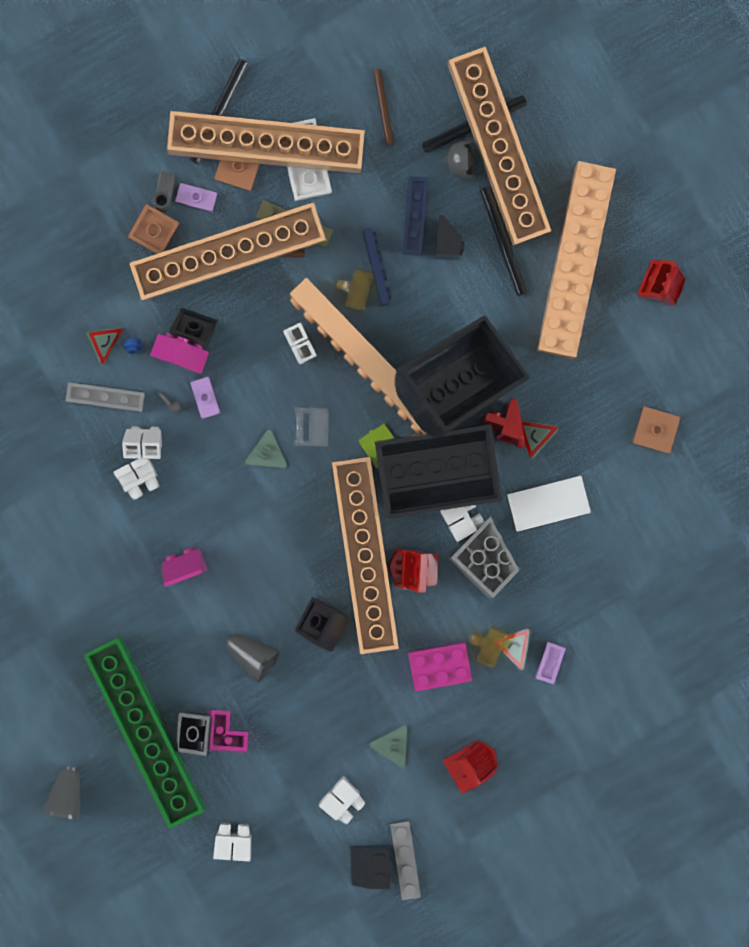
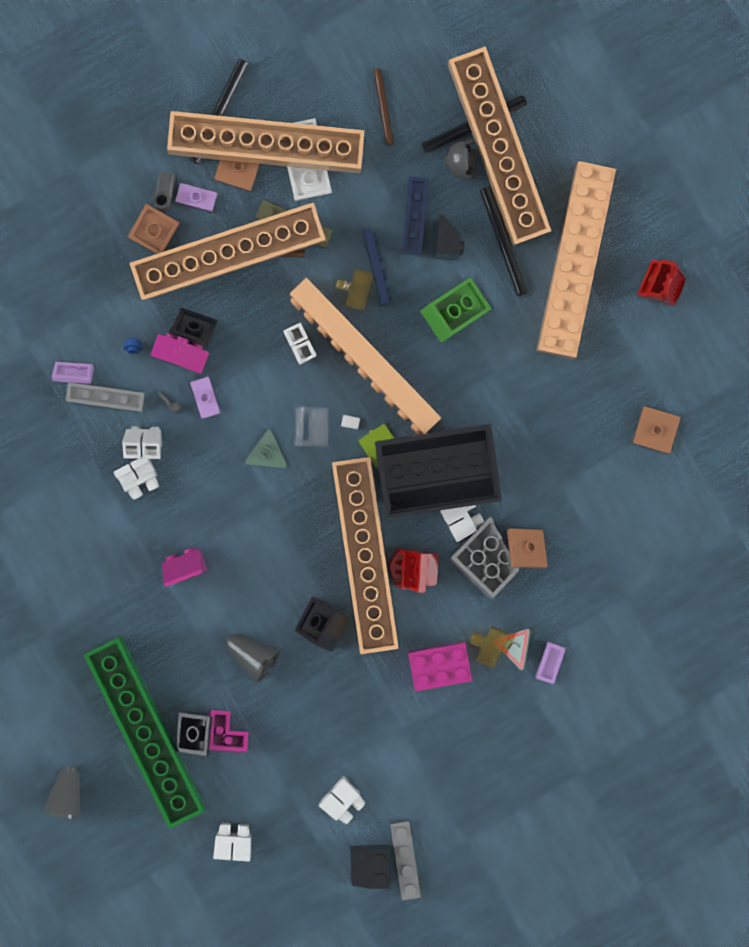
(72, 372): none -> lavender plate
(104, 341): piece -> none
(350, 422): none -> white piece
(393, 745): sand green piece -> none
(455, 309): none -> bright green slope
(458, 378): black container -> none
(472, 765): red piece -> none
(507, 425): red piece -> none
(527, 548): none -> nougat plate
(537, 436): piece -> none
(548, 503): white tile -> none

